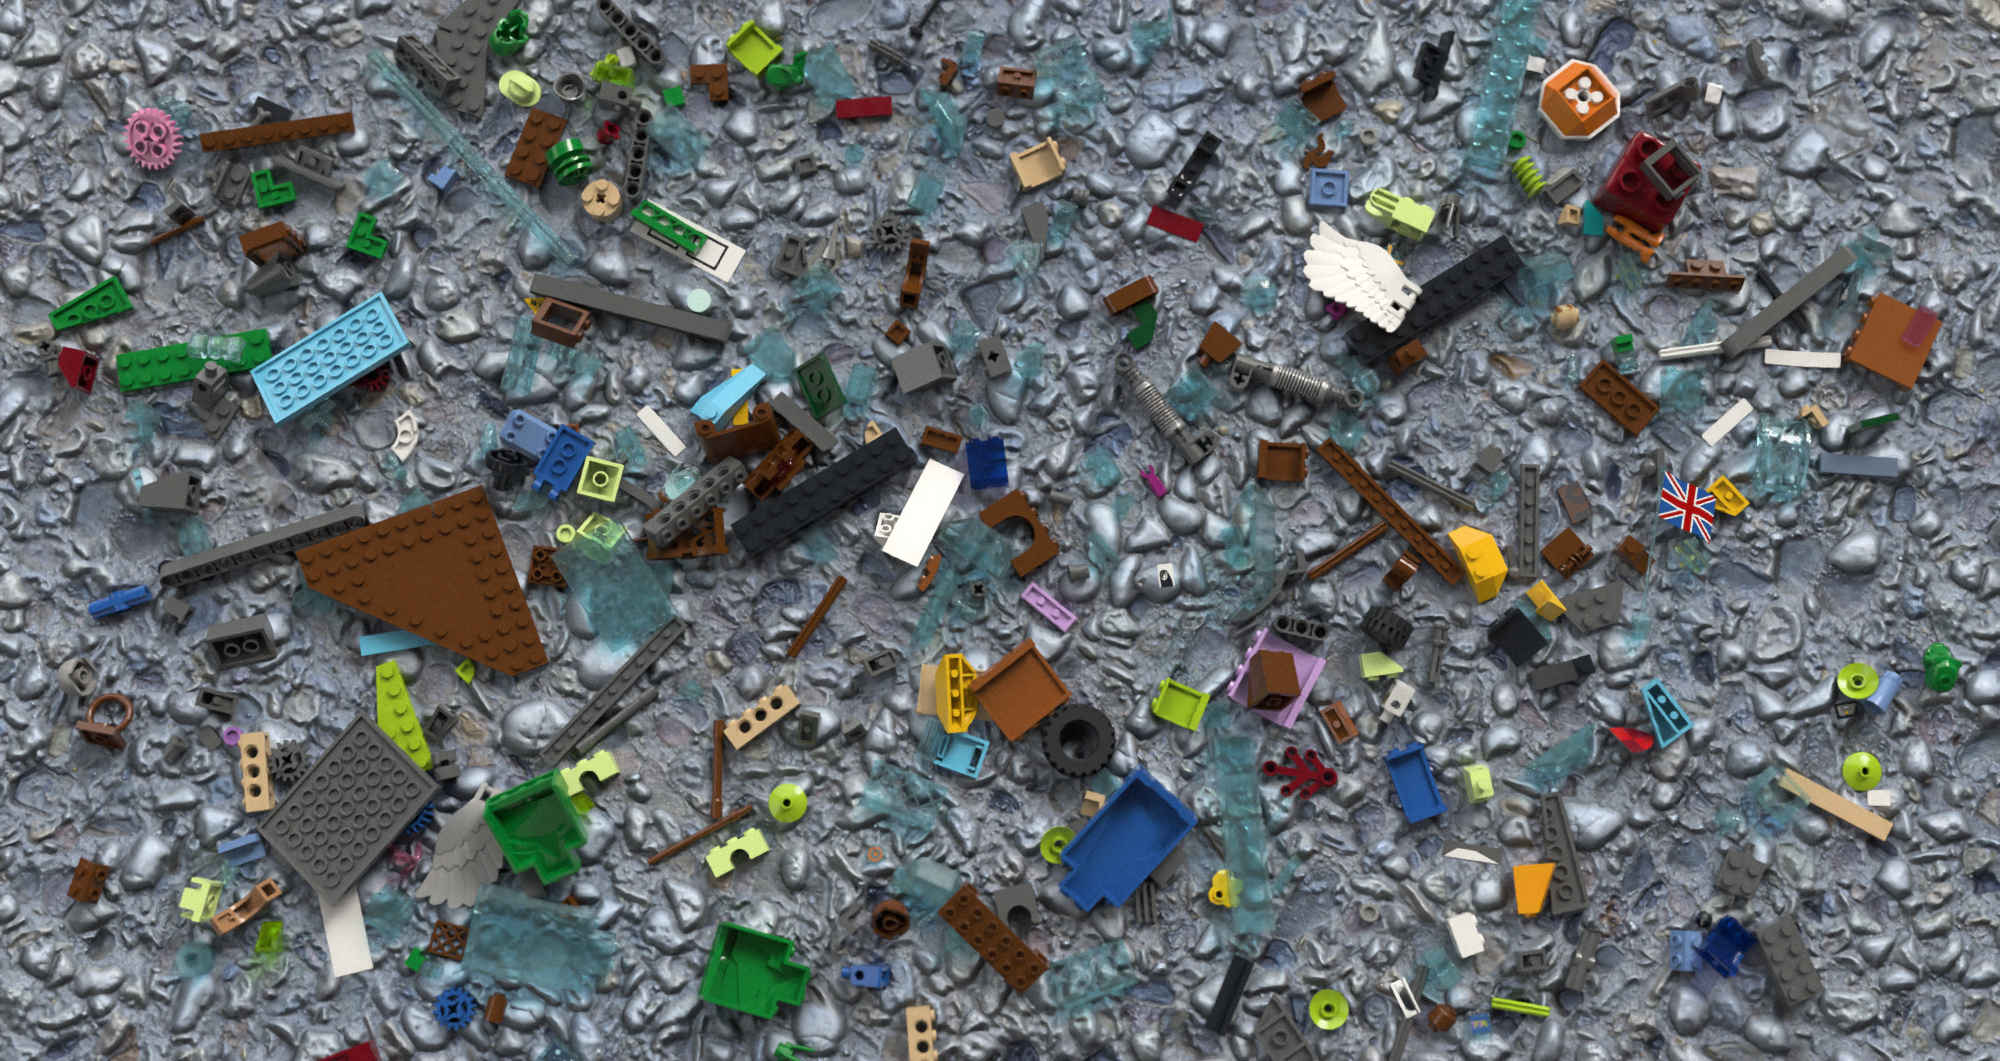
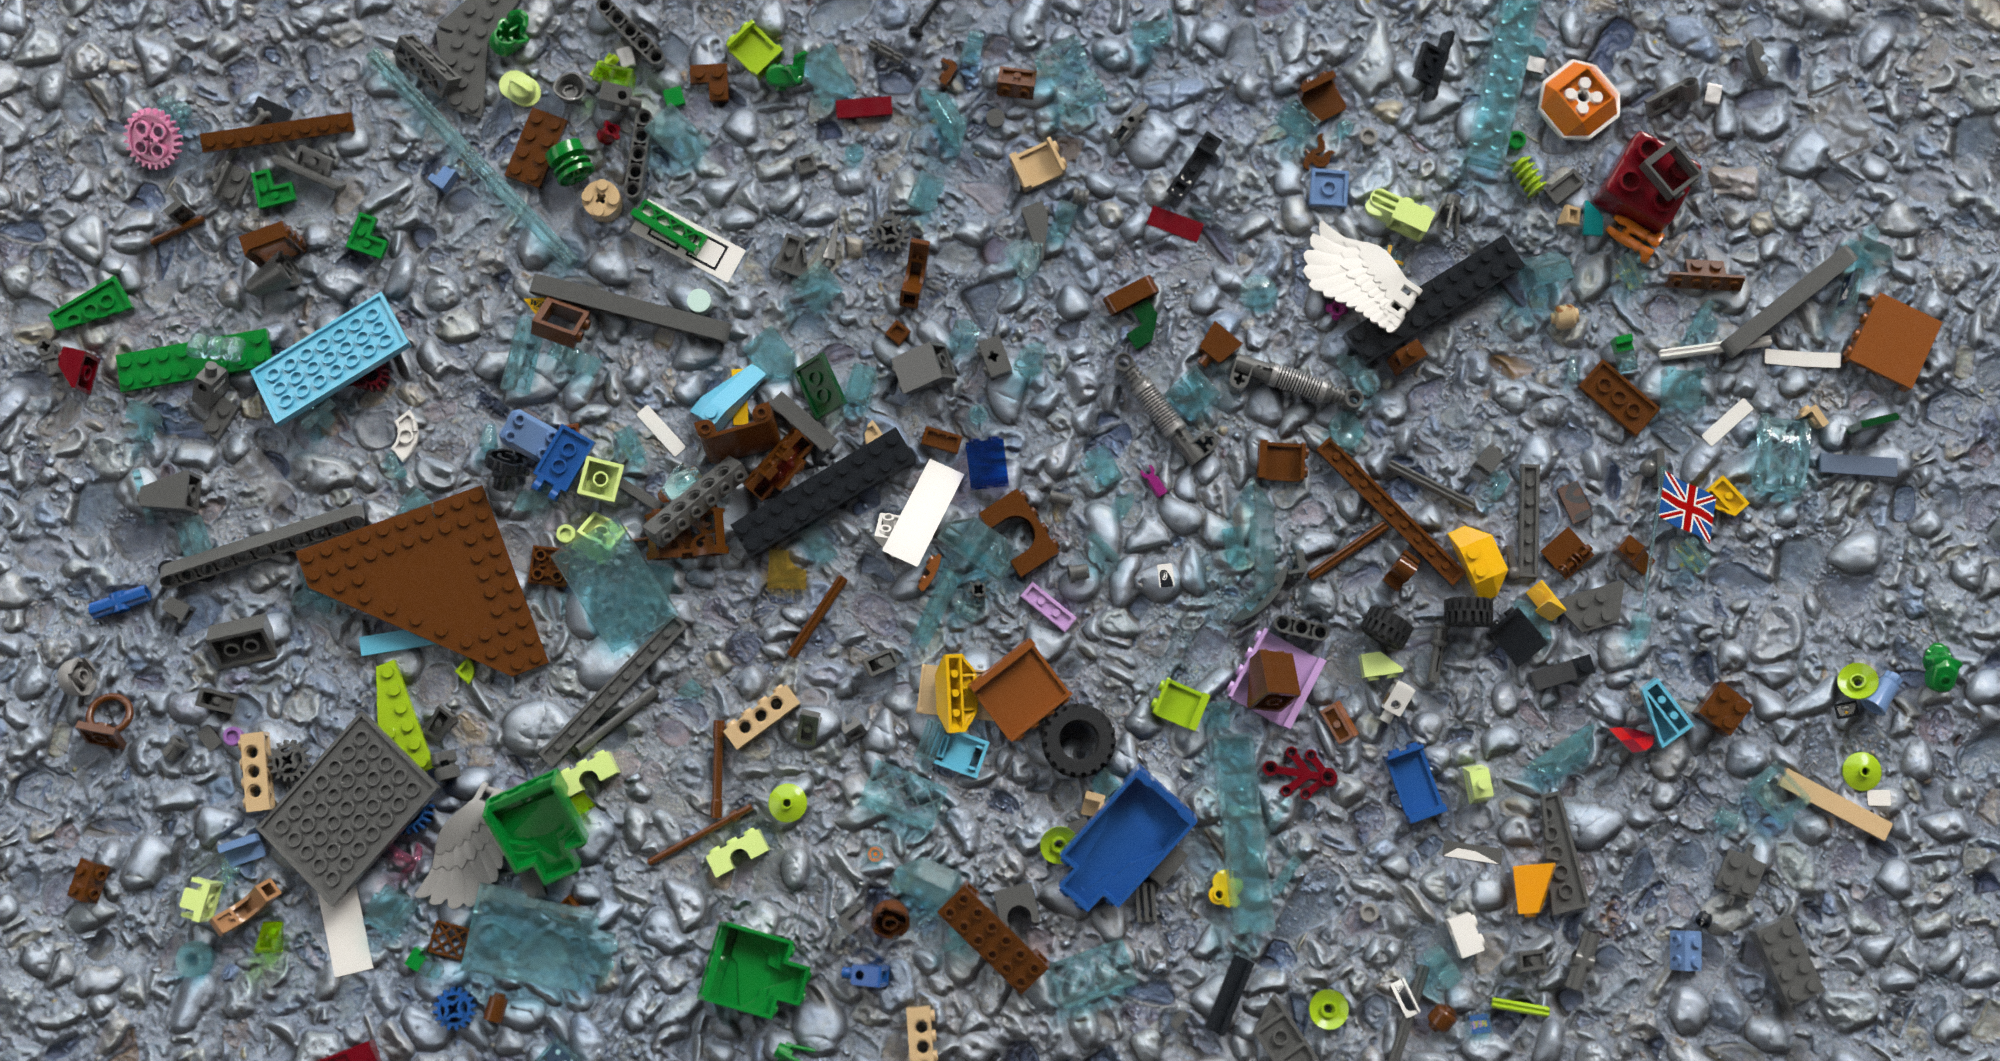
(385, 175): clear light blue plate -> none
(783, 573): none -> clear yellow tile
(1131, 123): none -> dark grey hinge
(1468, 611): none -> black tyre
(1722, 709): none -> reddish brown brick
(1726, 946): clear blue panel -> none
(1777, 293): black bar -> none
(1919, 326): clear pink tile -> none

